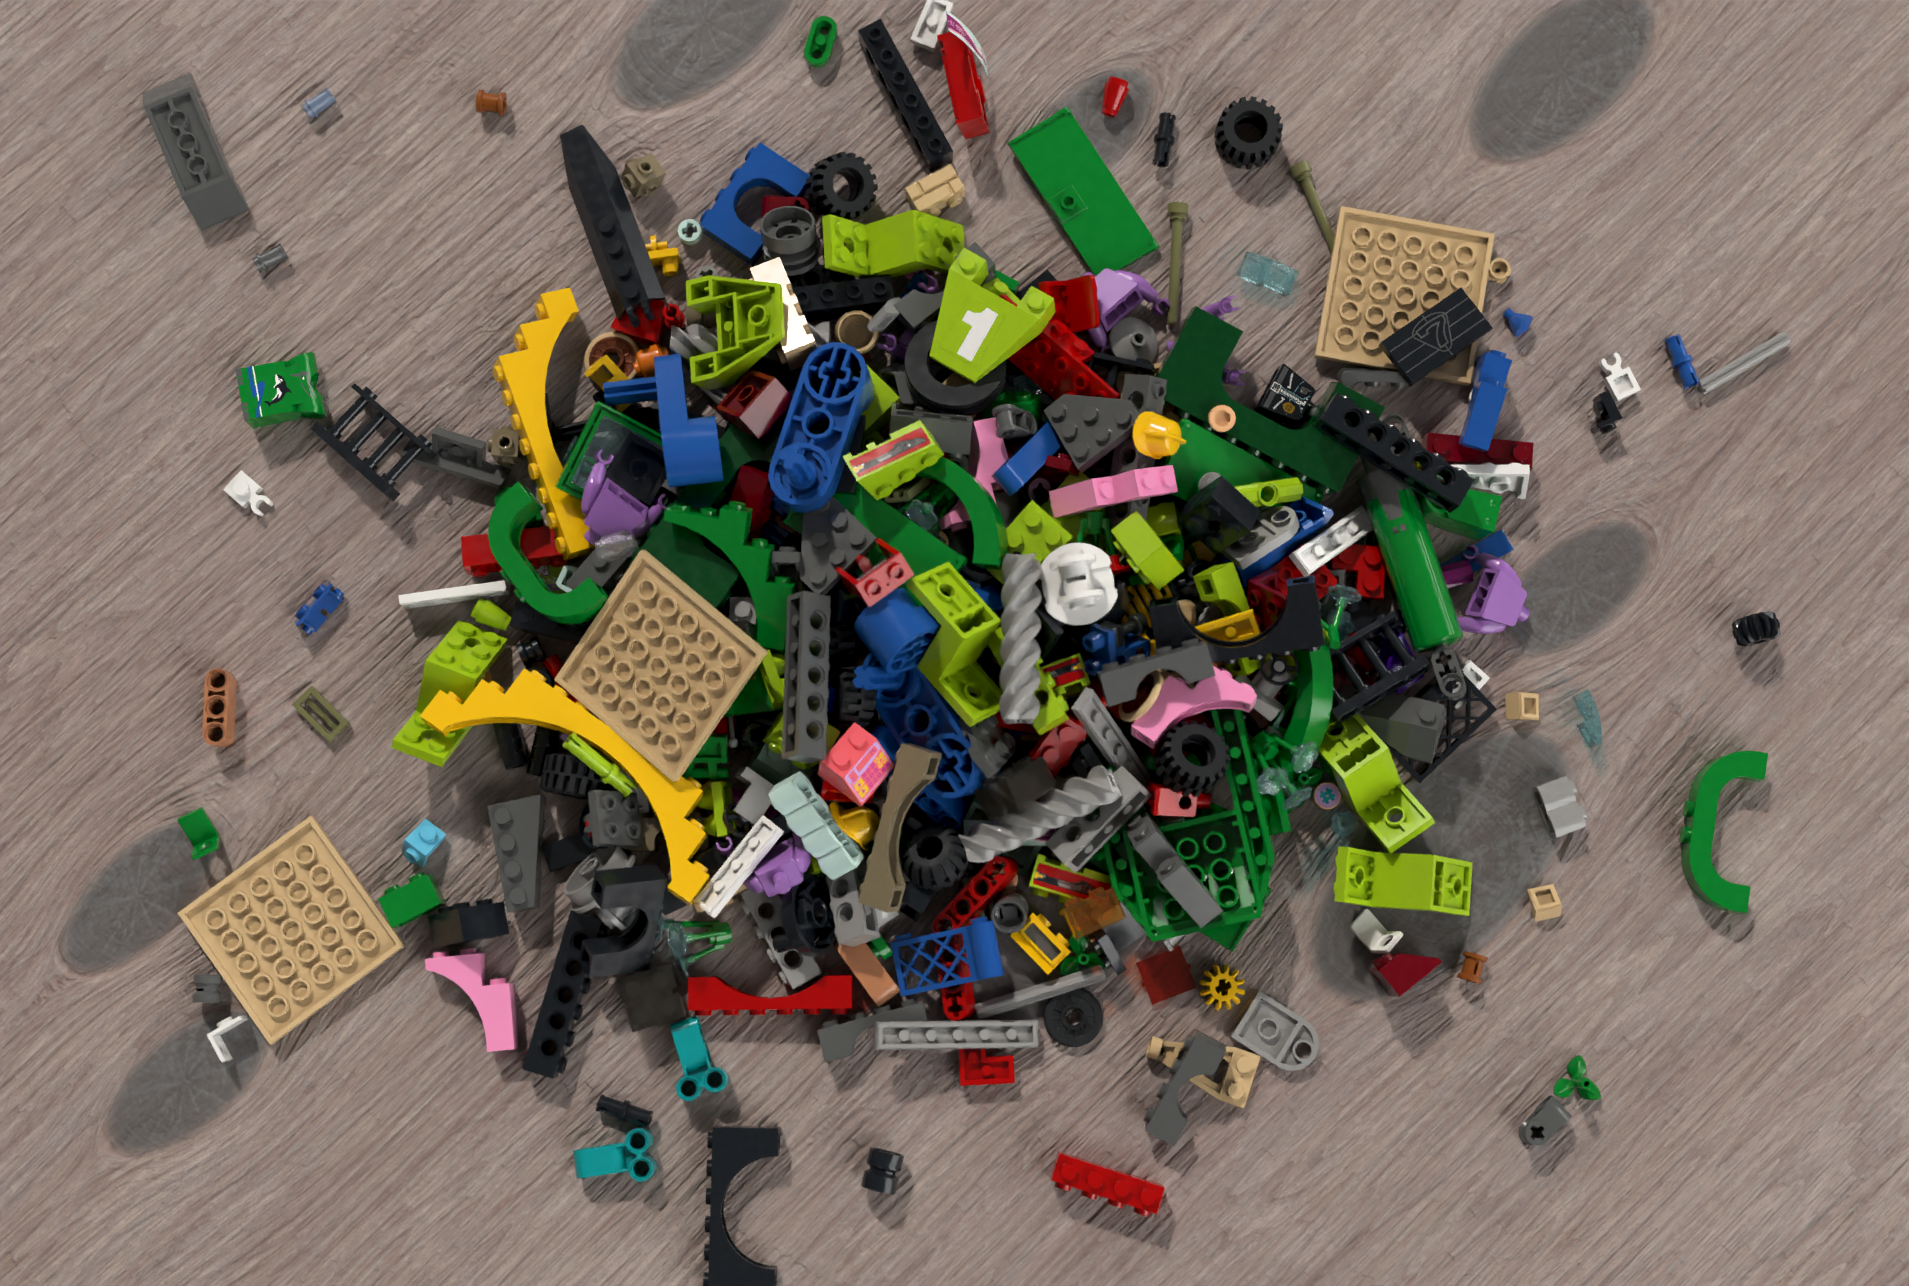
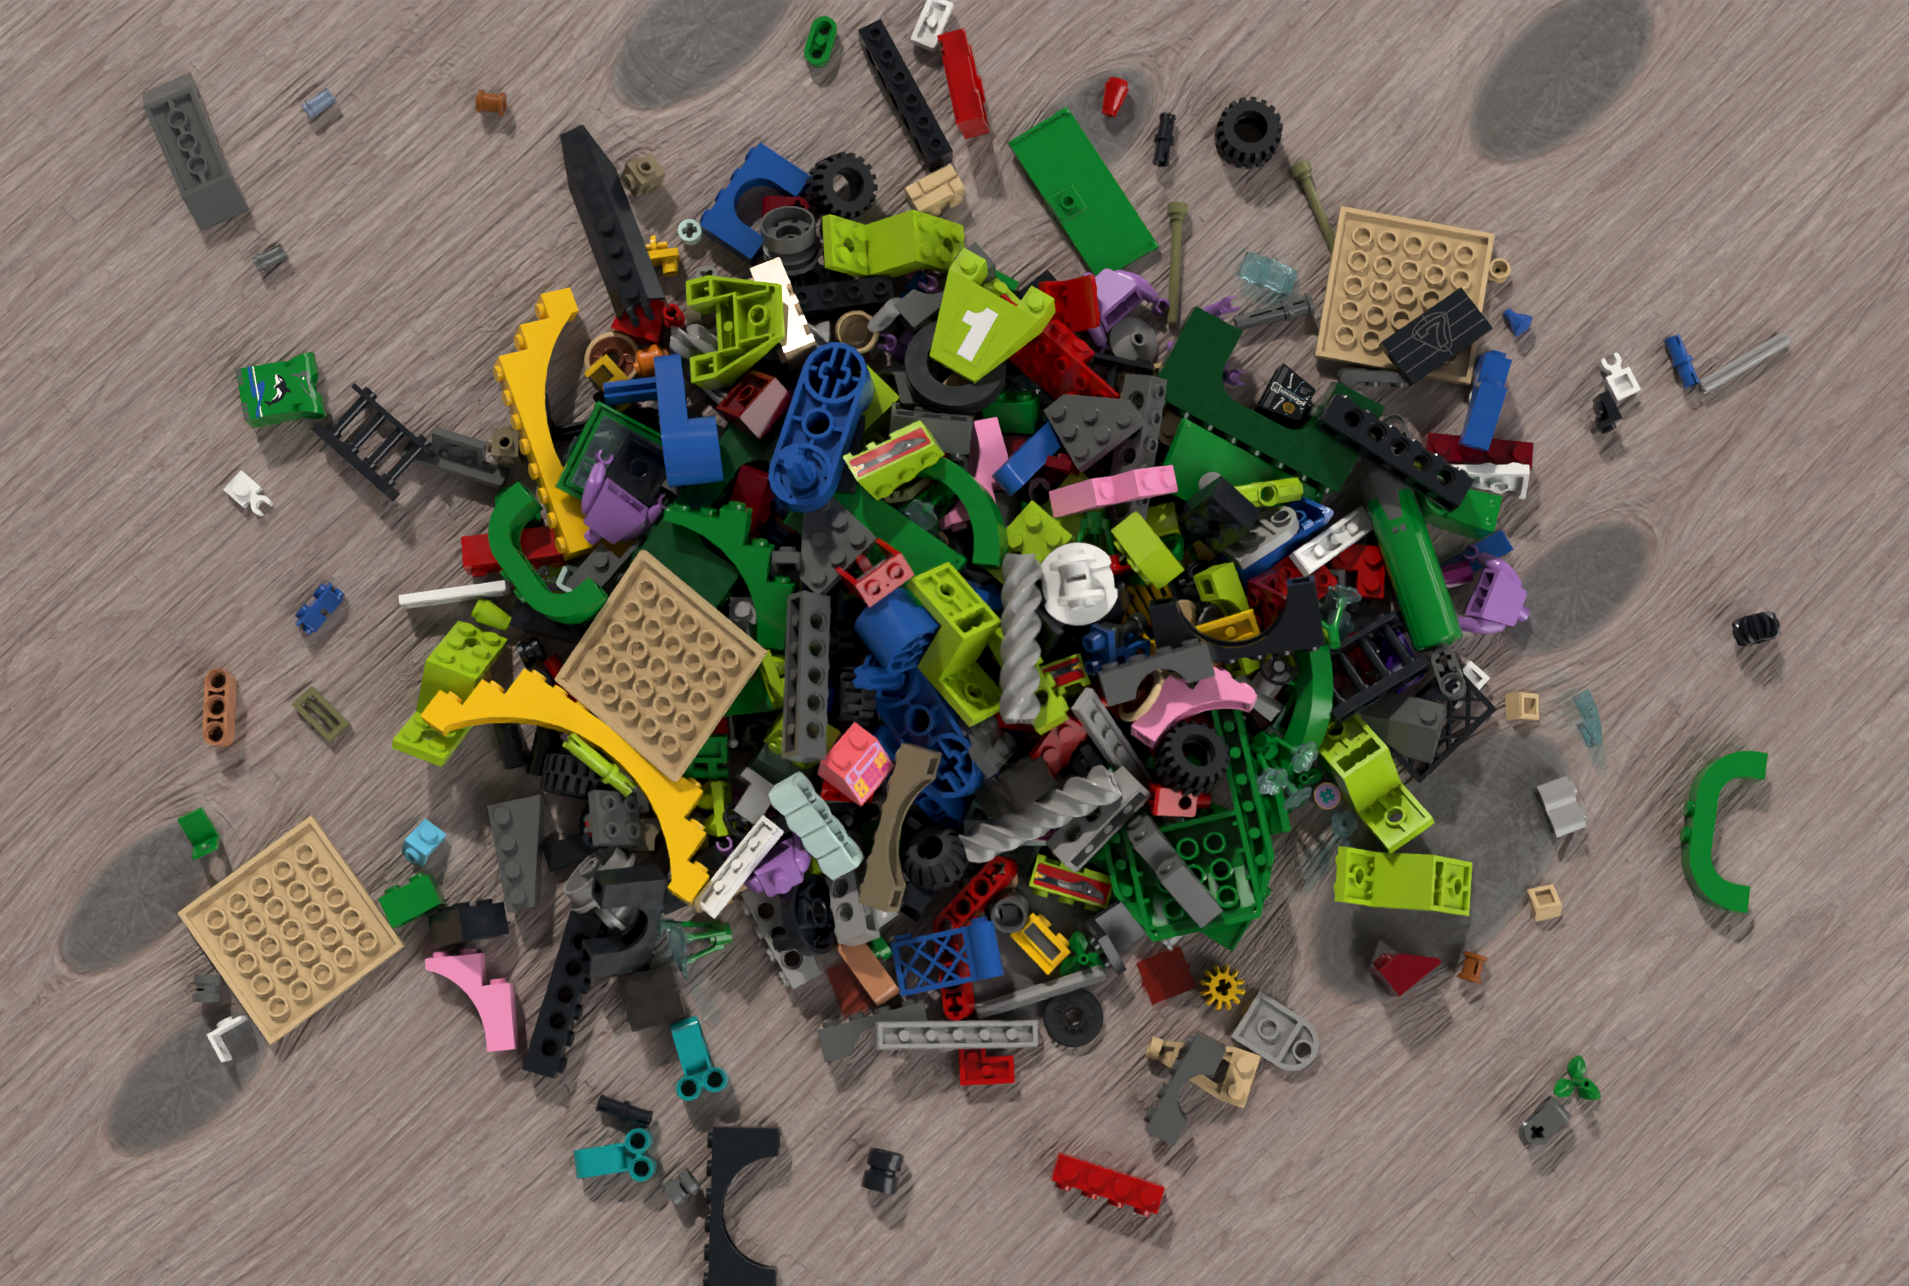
(616, 546): clear brick -> none
(682, 1187): none -> dark grey wheel
(713, 993): red arch -> none
(856, 822): yellow piece -> none
(962, 32): sticker -> none
(1013, 422): dark grey piece -> none
(1092, 913): clear orange bracket -> none
(1156, 435): yellow piece -> none
(1221, 418): light nougat tile -> none
(1285, 310): none -> dark grey pin
(1373, 933): white bracket -> none

